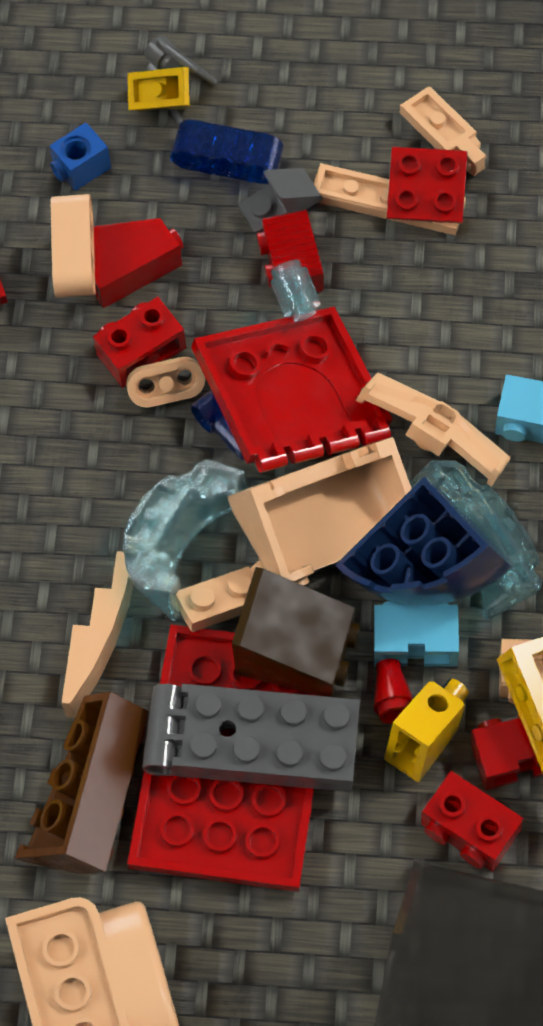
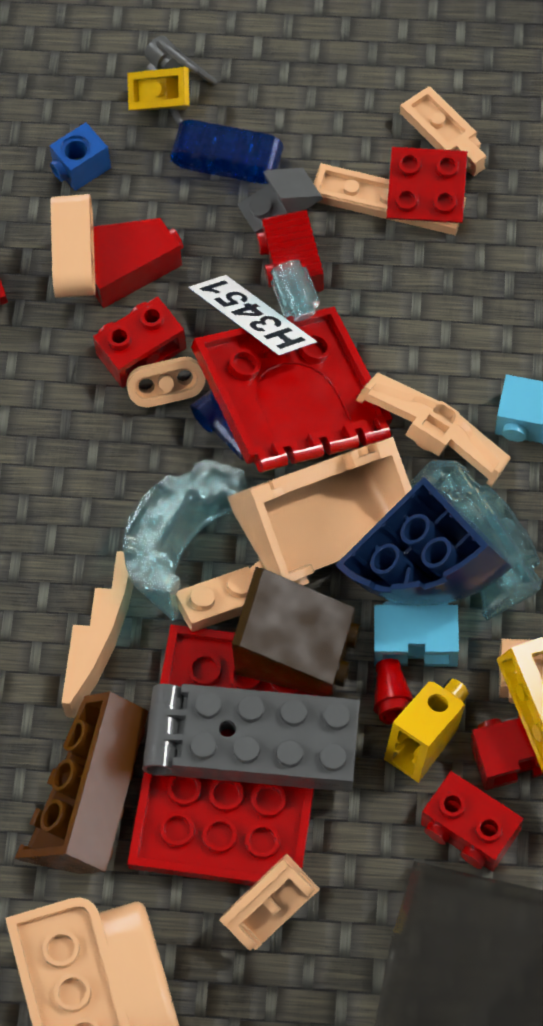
(252, 315): none -> white sticker
(269, 903): none -> light nougat hinge

